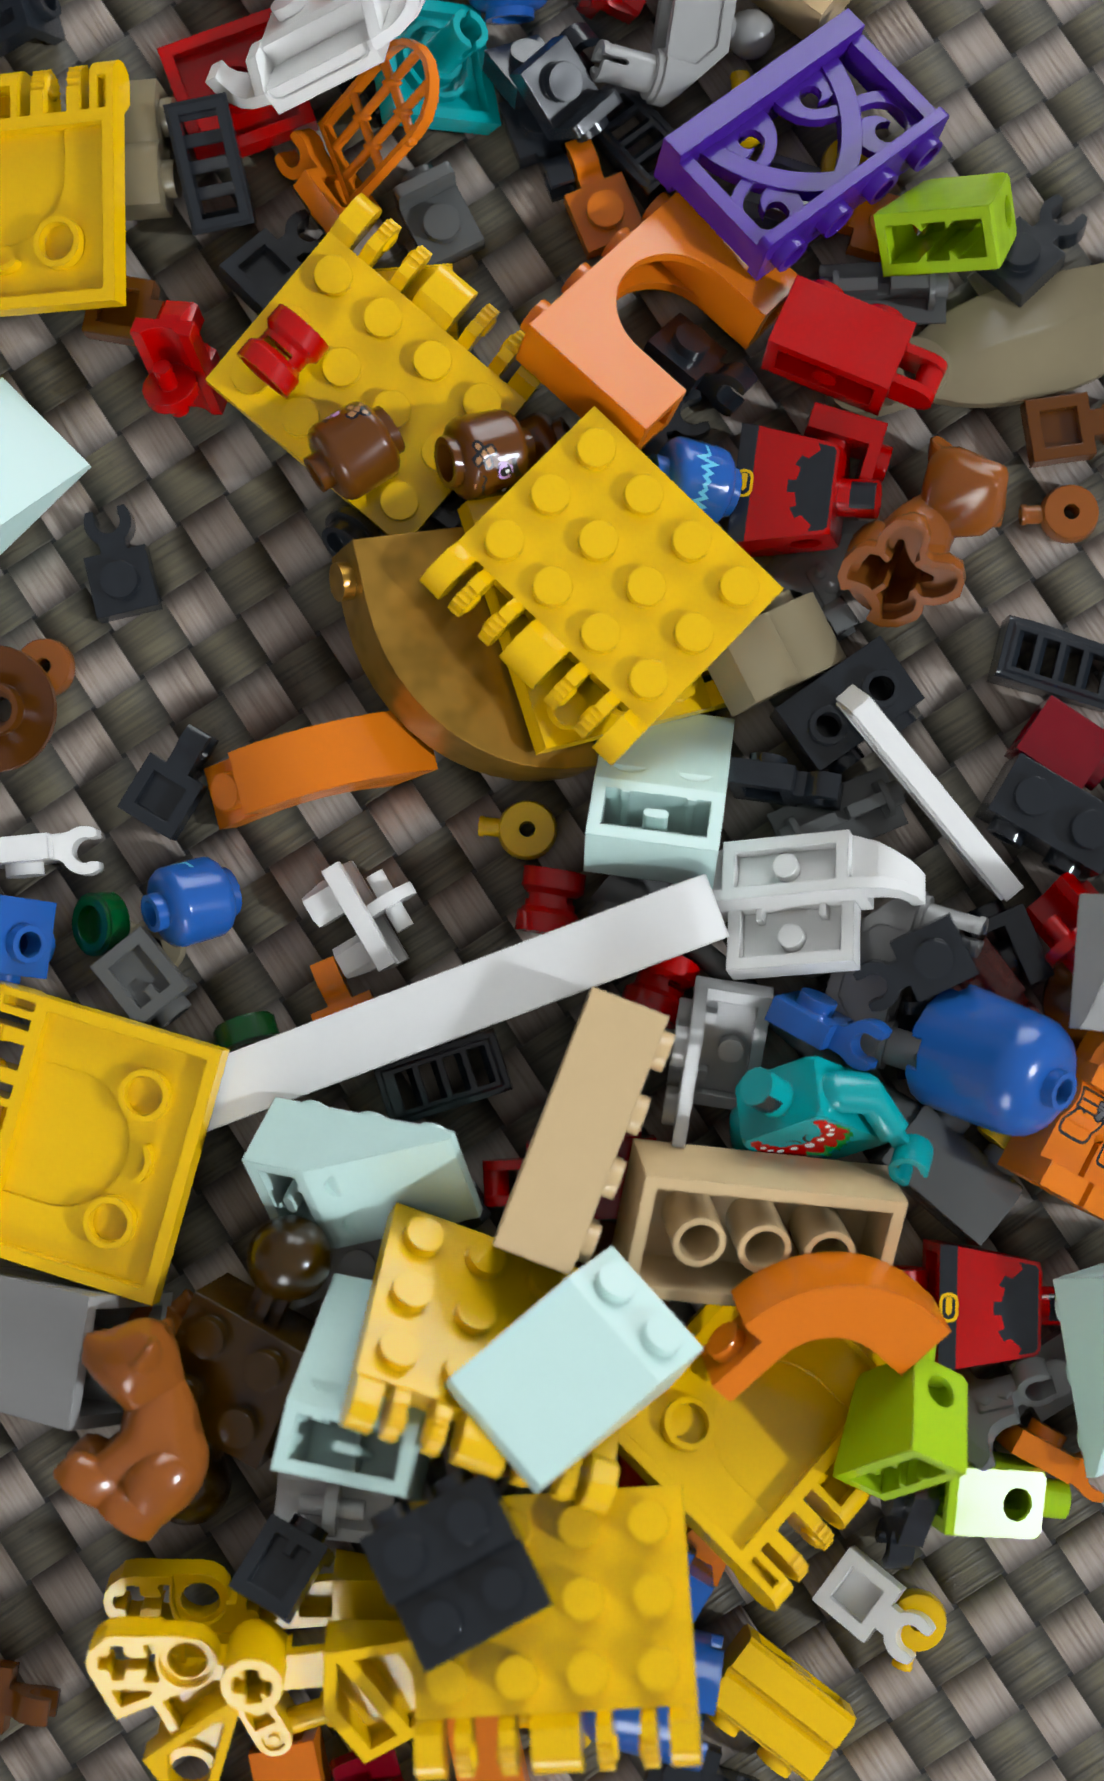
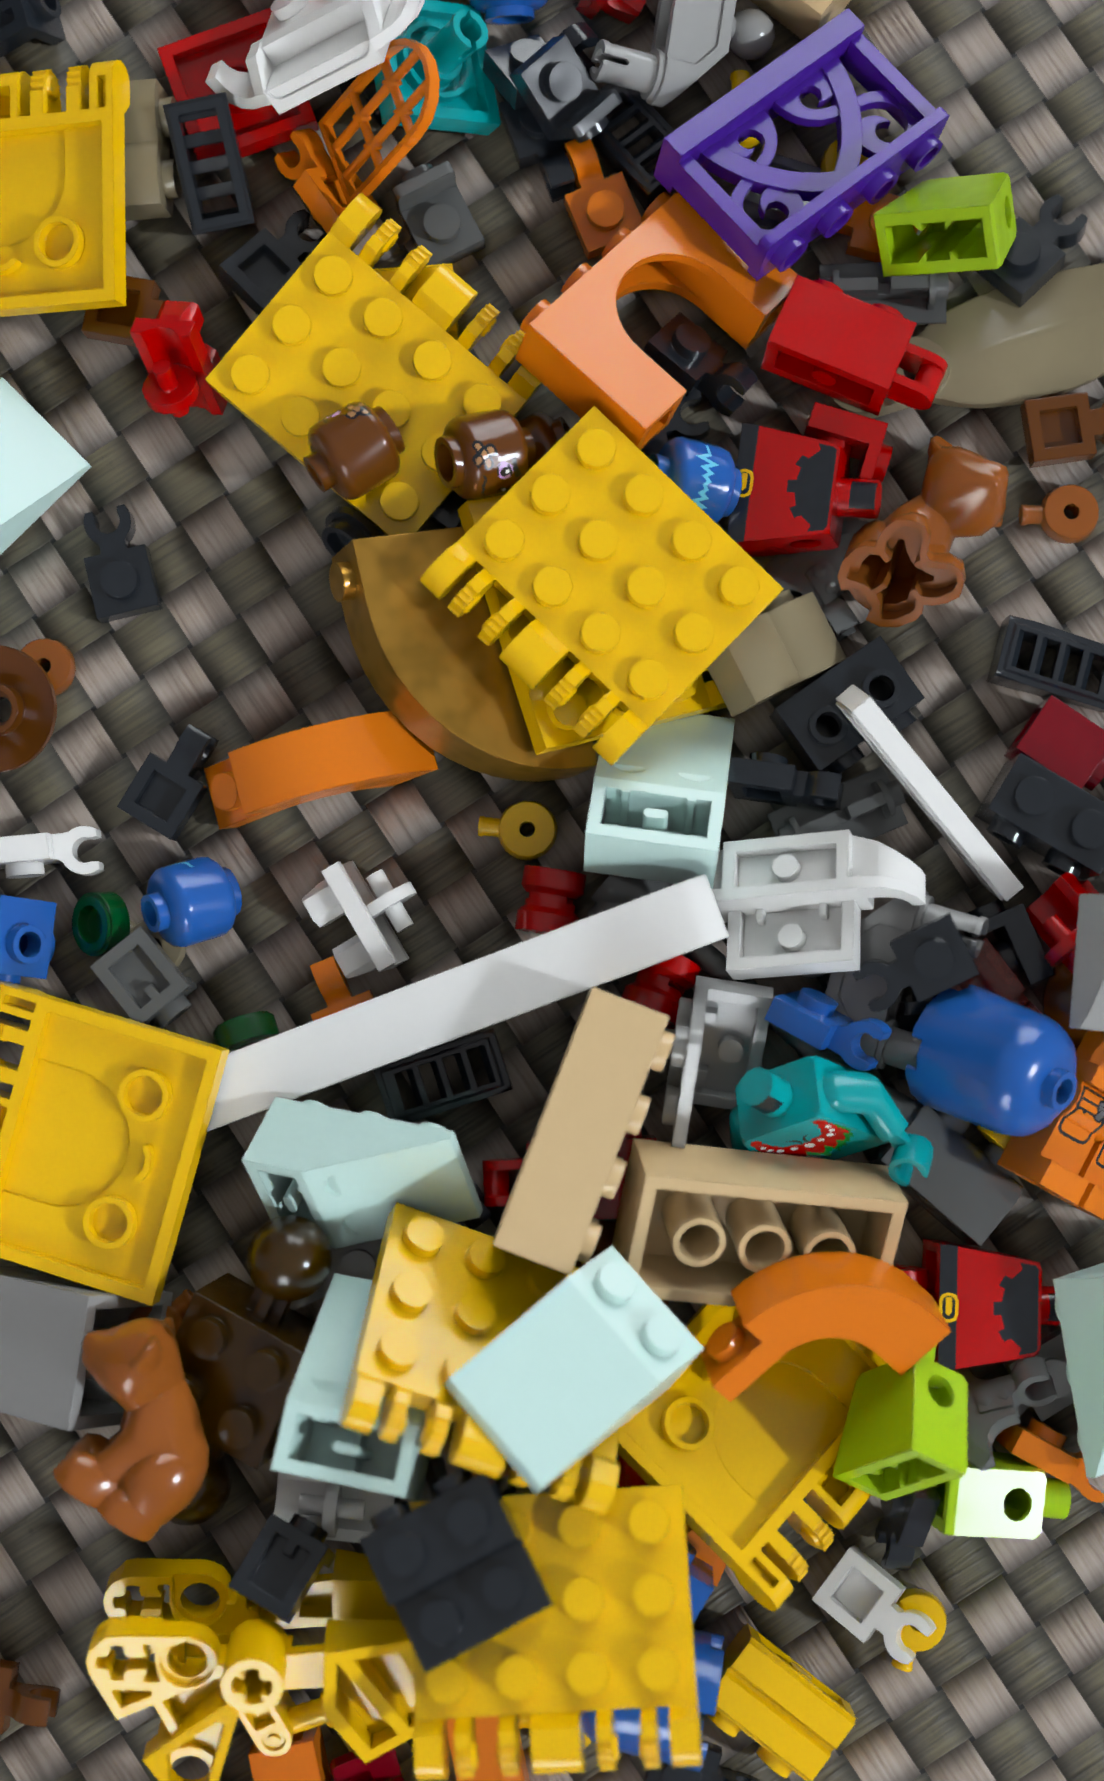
(292, 339): red wheel -> none

